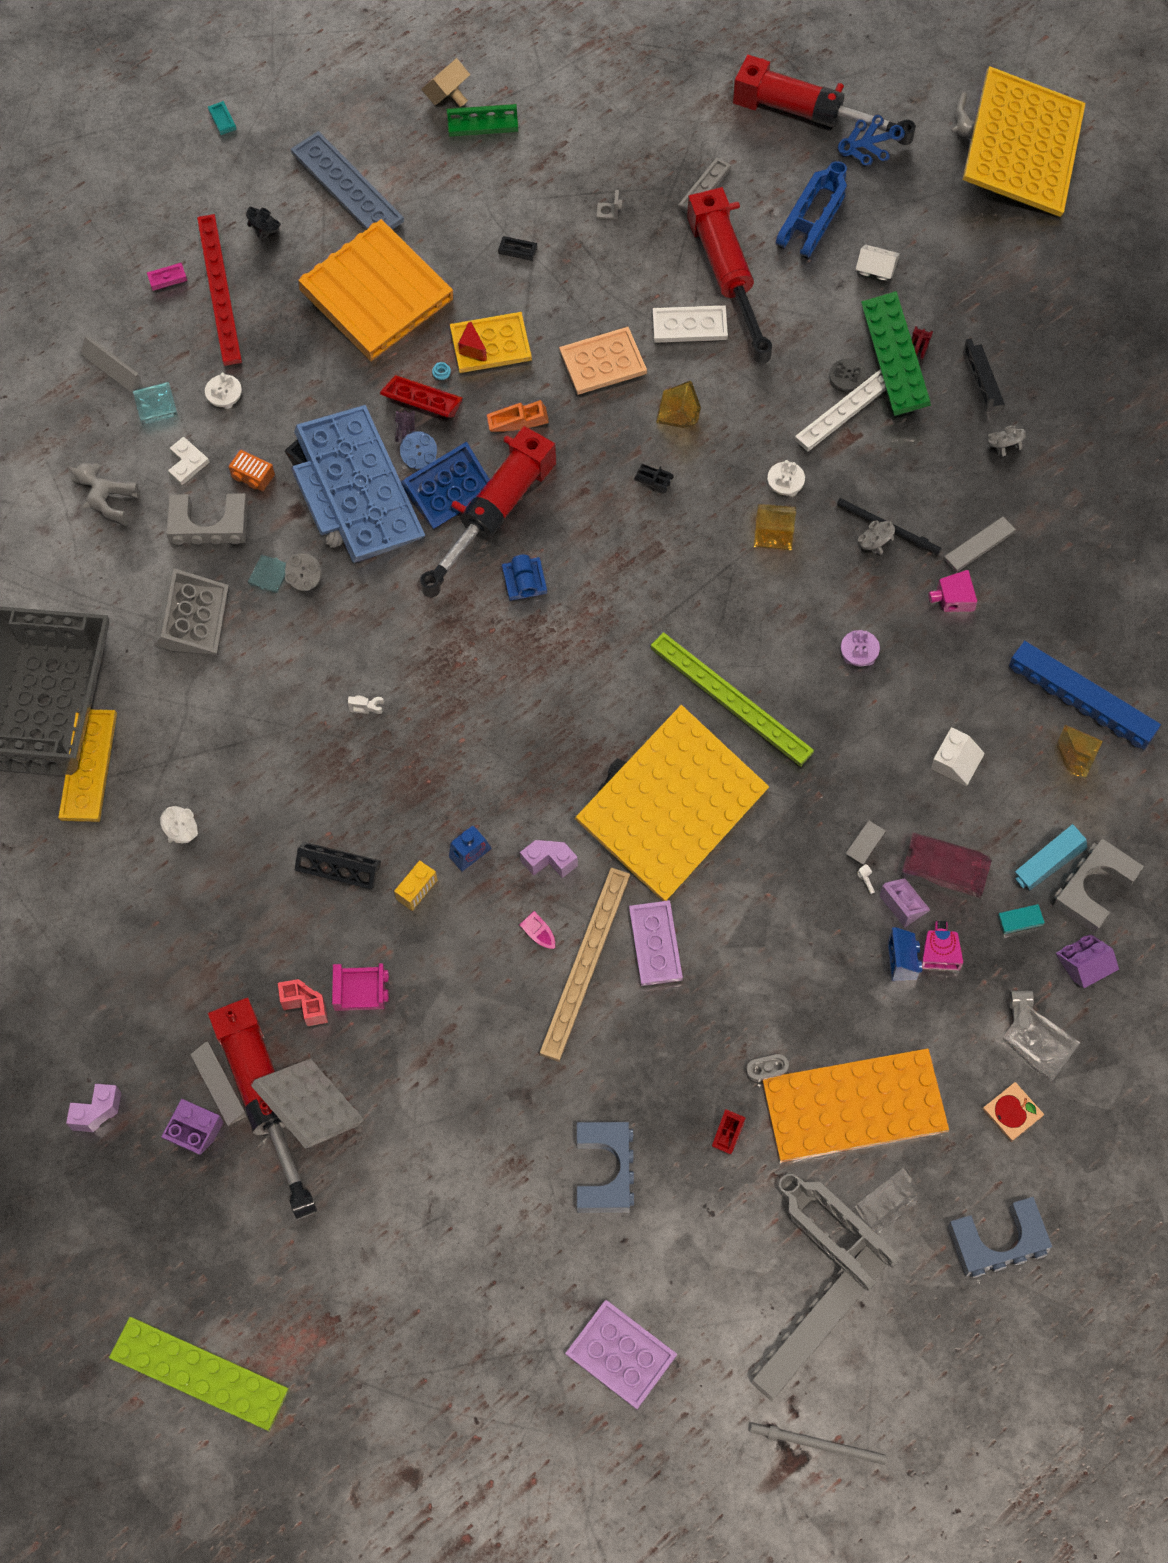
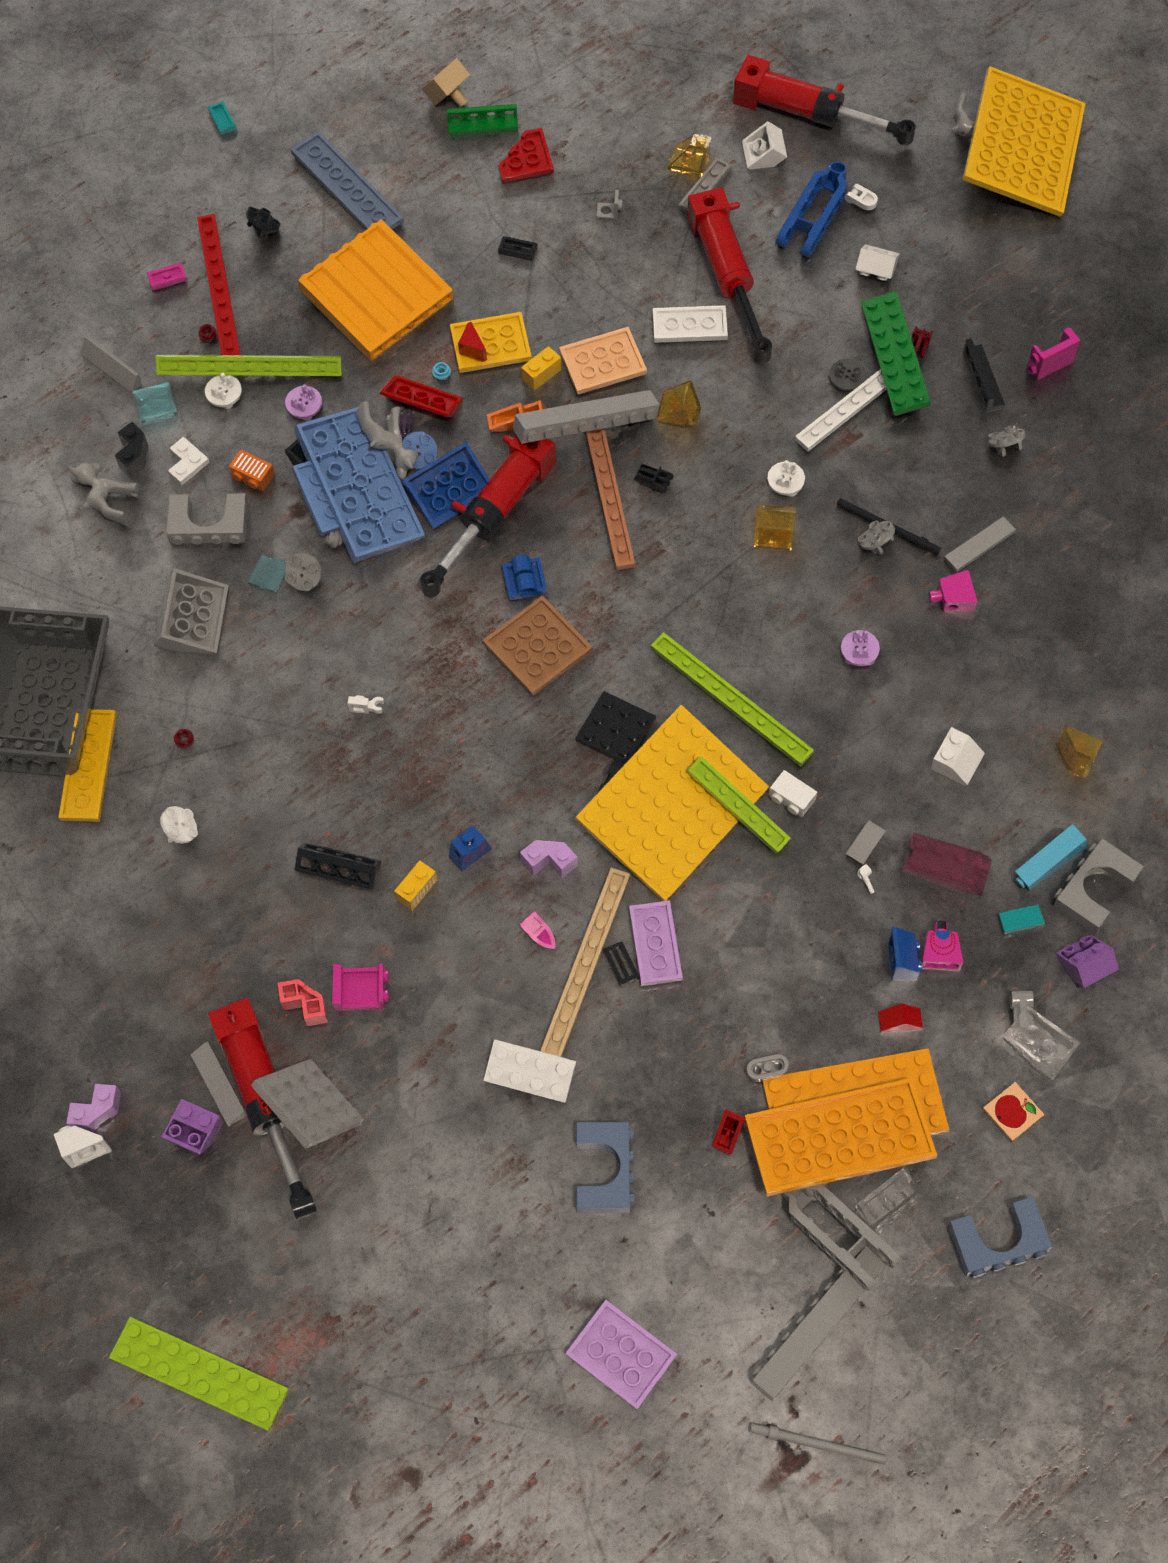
(80, 1145): none -> white slope
(132, 457): none -> black brick
(182, 733): none -> dark red plate
(209, 330): none -> dark red plate
(248, 365): none -> lime plate
(299, 408): none -> lavender plate
(390, 439): none -> light grey animal
(527, 158): none -> red plate
(530, 1070): none -> white plate
(537, 645): none -> medium nougat plate
(541, 368): none -> yellow brick
(585, 416): none -> light grey brick
(610, 499): none -> nougat plate
(615, 727): none -> black plate
(628, 979): none -> black tile
(691, 155): none -> clear yellow slope
(738, 804): none -> lime plate
(764, 147): none -> white slope
(792, 794): none -> white brick
(839, 1137): none -> light orange plate
(867, 199): none -> white plate
(868, 140): blue plant -> none
(900, 1018): none -> red slope
(903, 901): lavender slope -> none
(1046, 362): none -> dark pink panel
(1084, 695): blue brick -> none

